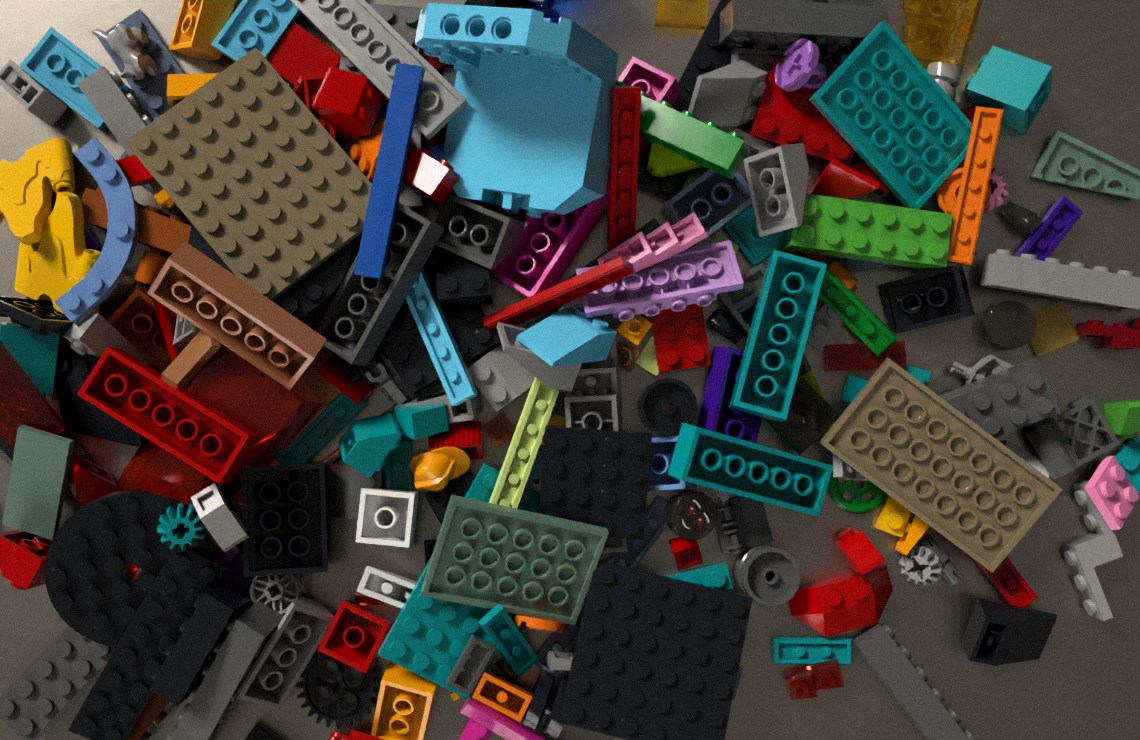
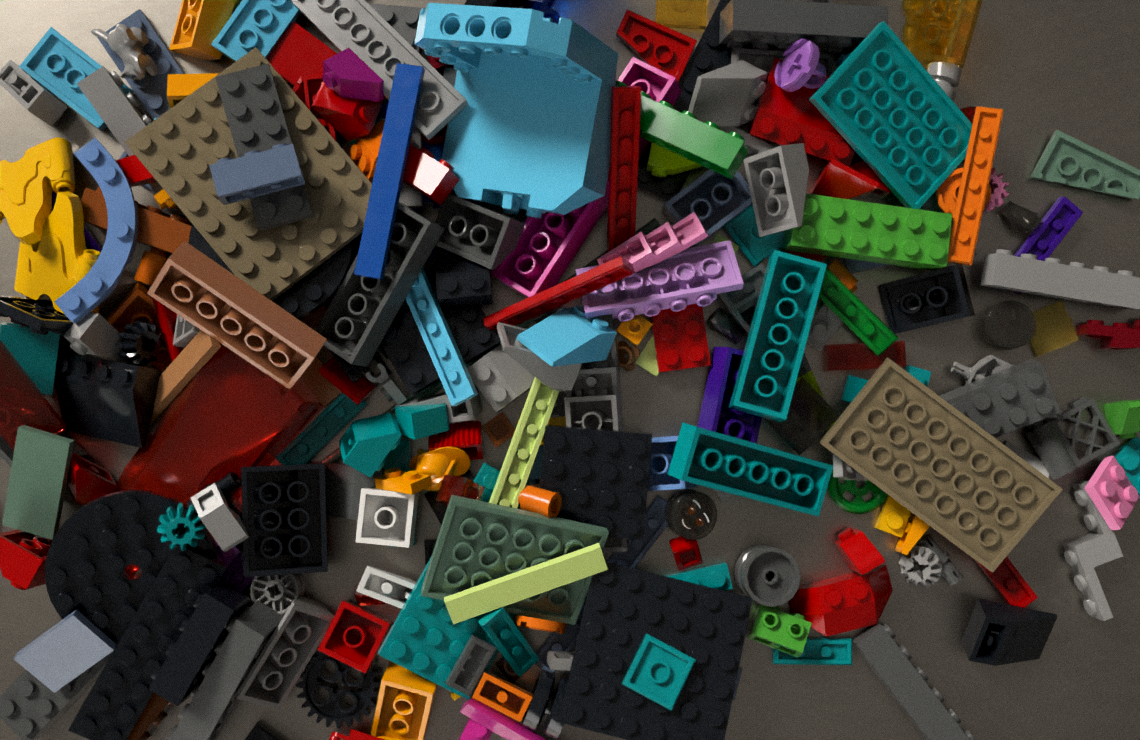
(65, 651): none -> sand blue tile
(140, 343): none -> black gear
(168, 415): red brick -> none
(257, 173): none -> sand blue brick
(259, 124): none -> dark grey plate
(352, 77): none -> magenta slope
(403, 482): none -> light orange plate
(460, 487): none -> clear red brick
(525, 583): none -> yellowish green tile
(540, 501): none -> orange brick
(656, 43): none -> red wing
(658, 671): none -> teal tile
(676, 394): black wheel -> none
(741, 524): dark grey hinge -> none
(780, 630): none -> bright green brick
(819, 676): clear red slope -> none
(1010, 84): teal slope -> none

